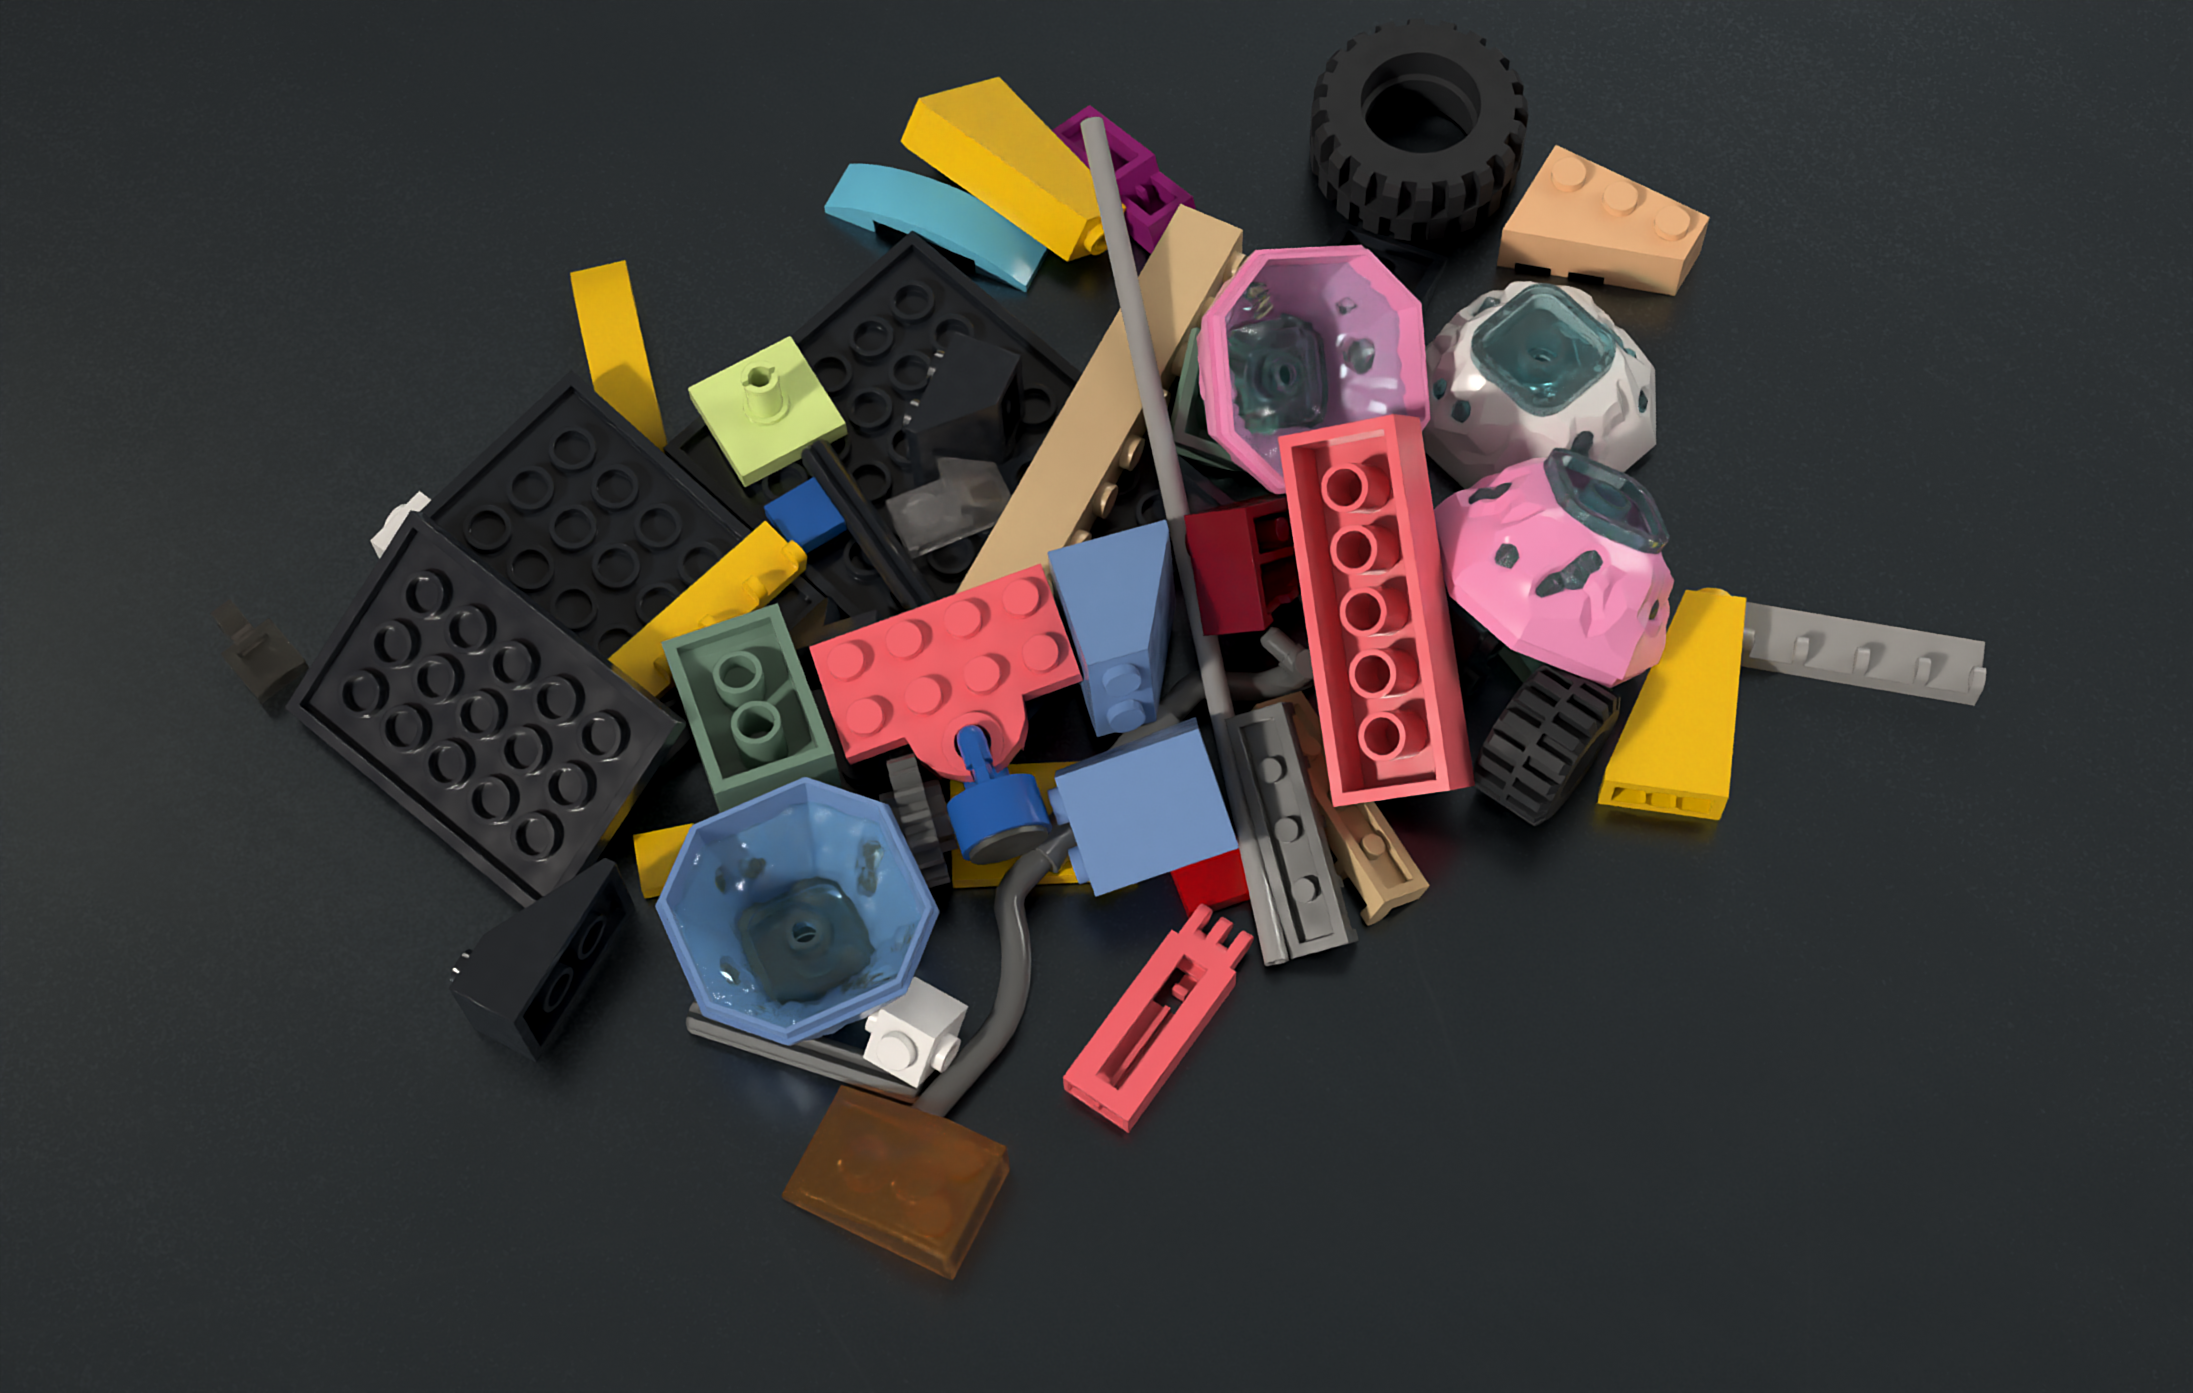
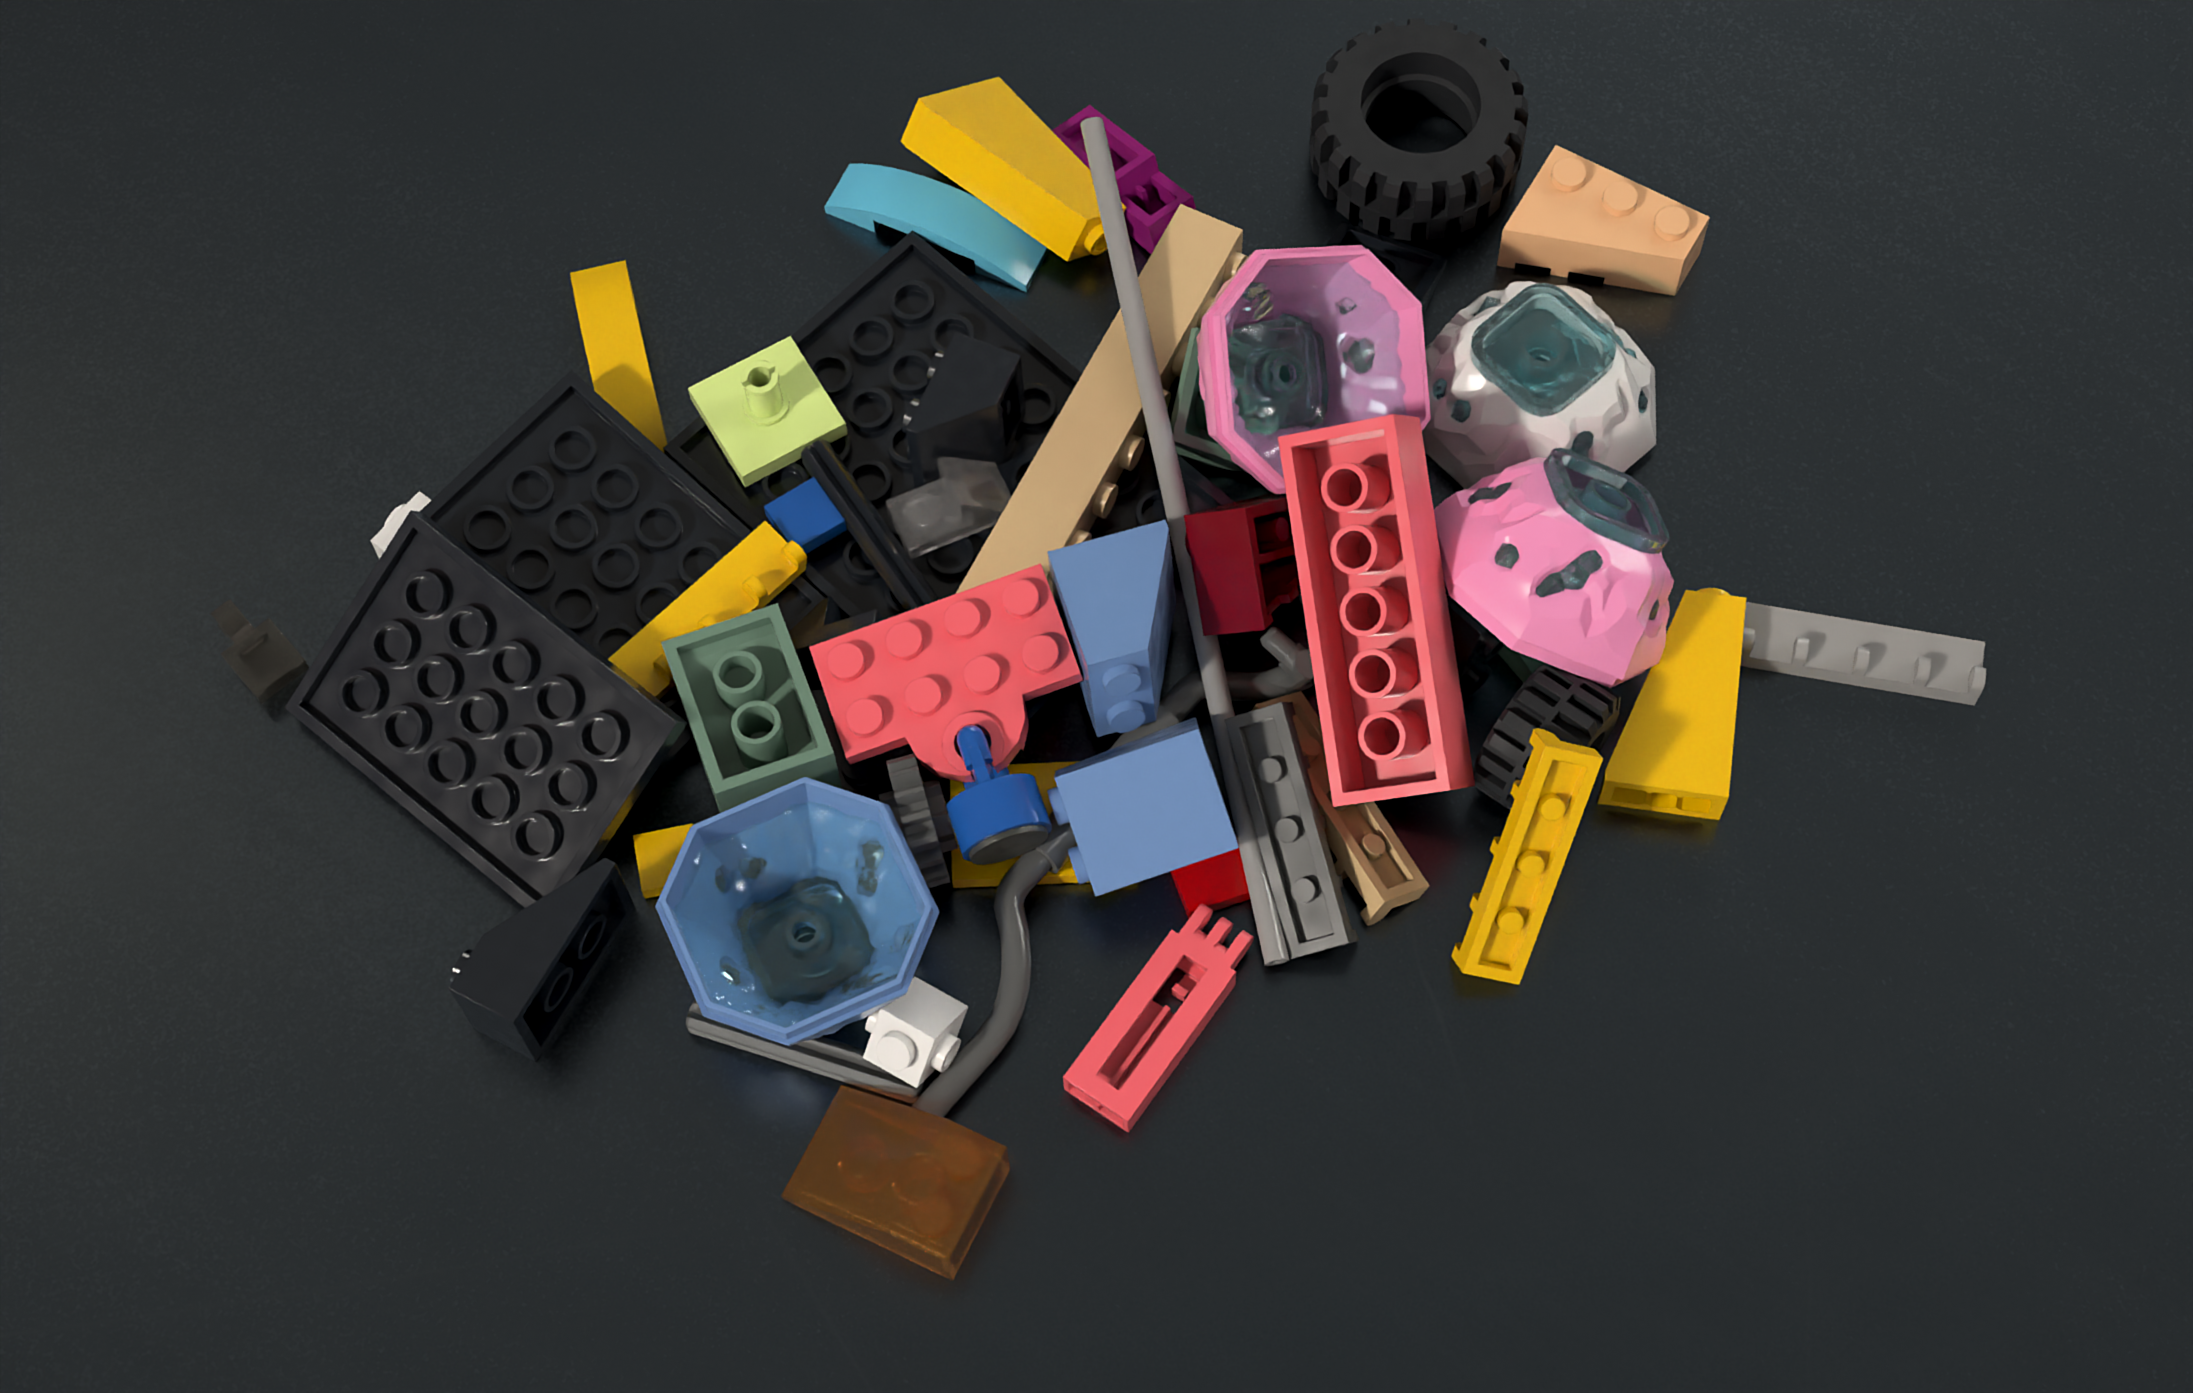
(1528, 858): none -> yellow hinge

